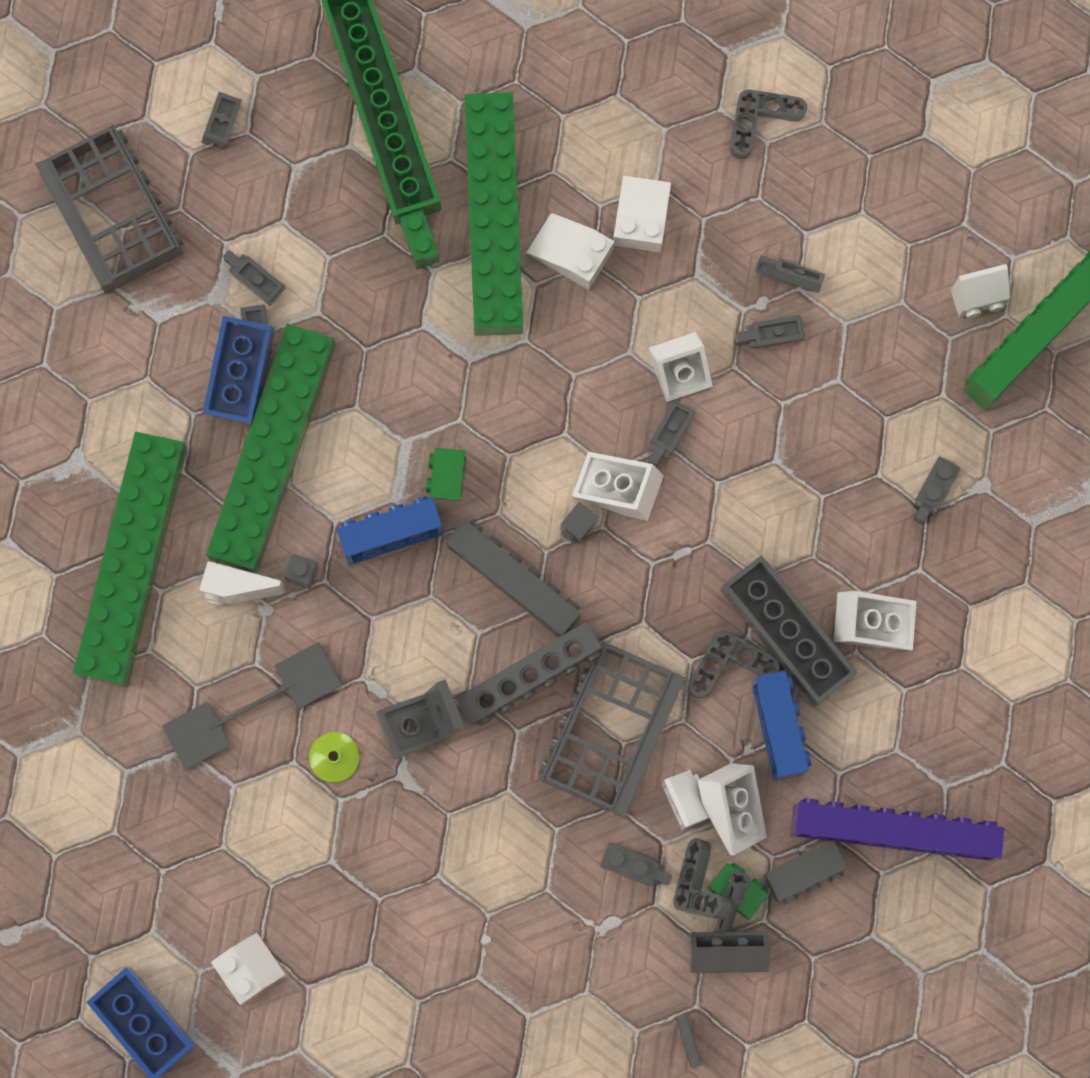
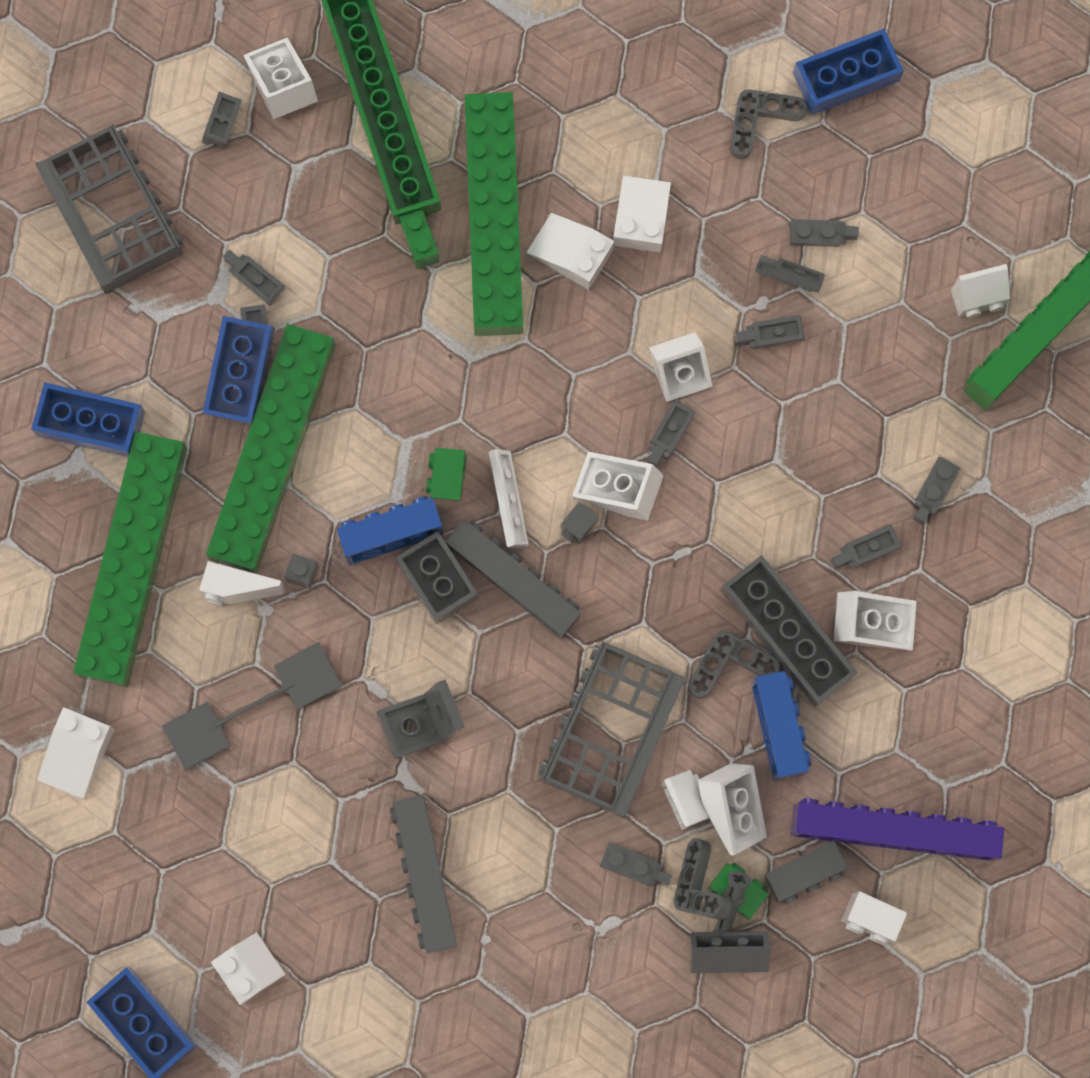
(74, 753): none -> white slope
(87, 419): none -> blue brick
(281, 78): none -> white slope
(347, 759): lime dish -> none
(424, 874): none -> dark grey brick
(437, 577): none -> dark grey brick
(472, 700): dark grey brick -> none
(508, 498): none -> white tile
(688, 1041): dark grey tile -> none
(821, 233): none -> dark grey hinge
(848, 71): none -> blue brick
(867, 548): none -> dark grey hinge
(873, 917): none -> white brick

